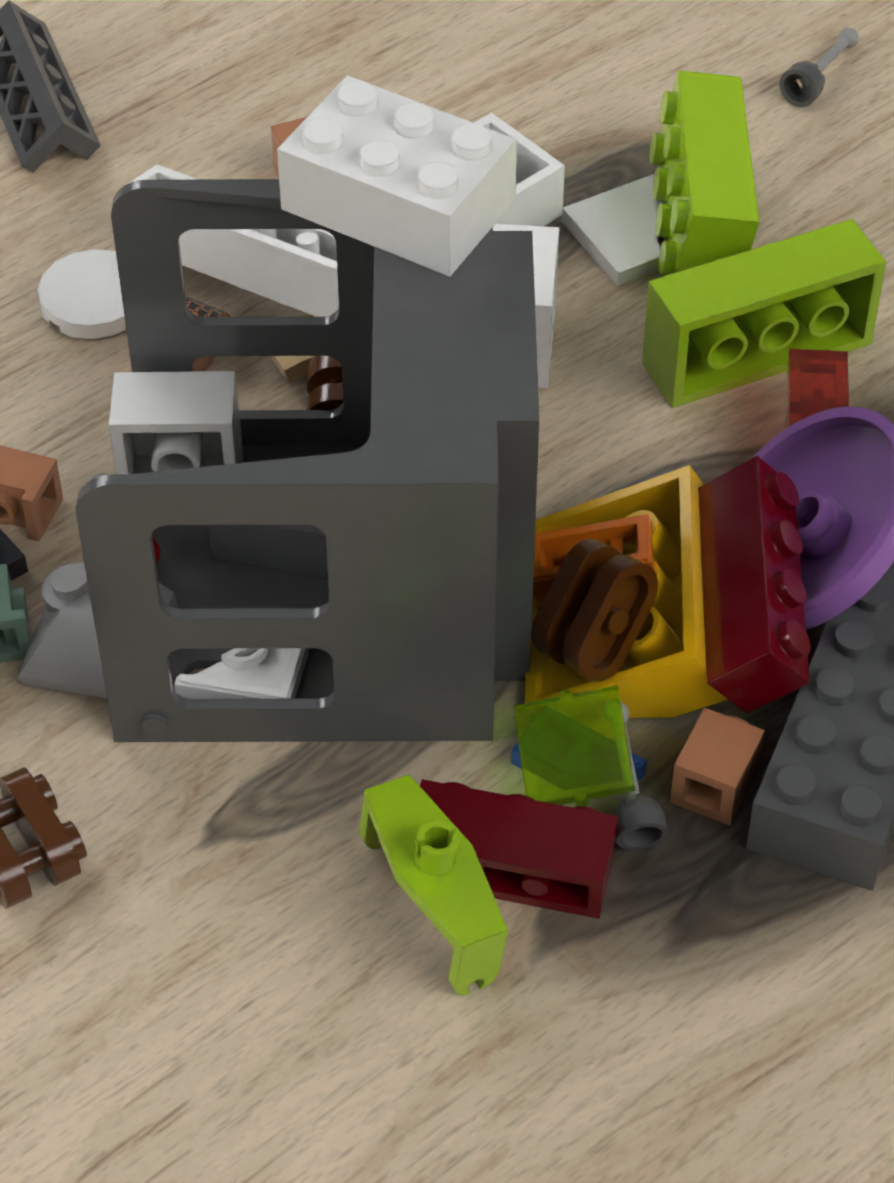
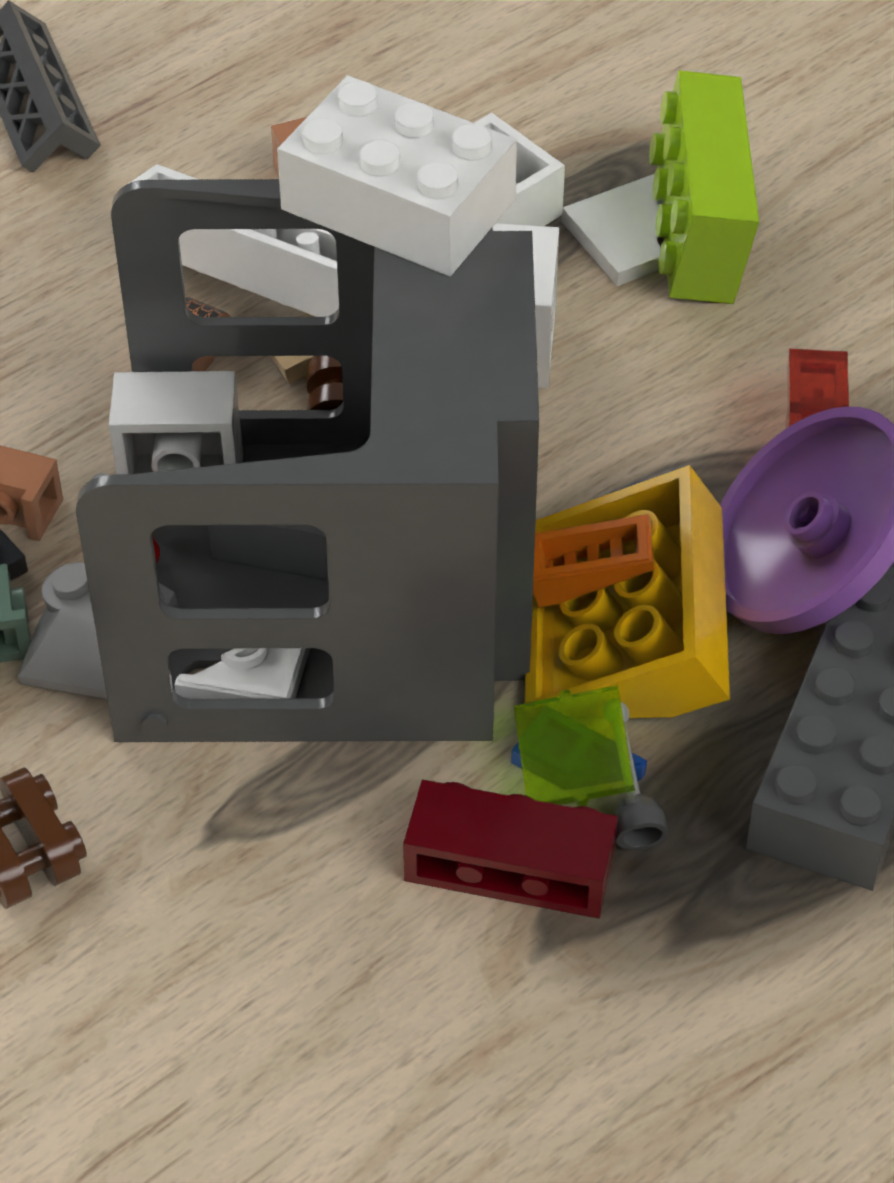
(83, 295): white tile -> none
(440, 876): lime piece -> none
(594, 609): reddish brown brick -> none
(717, 766): nougat brick -> none
(745, 311): lime brick -> none
(753, 585): dark red brick -> none
(811, 73): dark grey hinge -> none

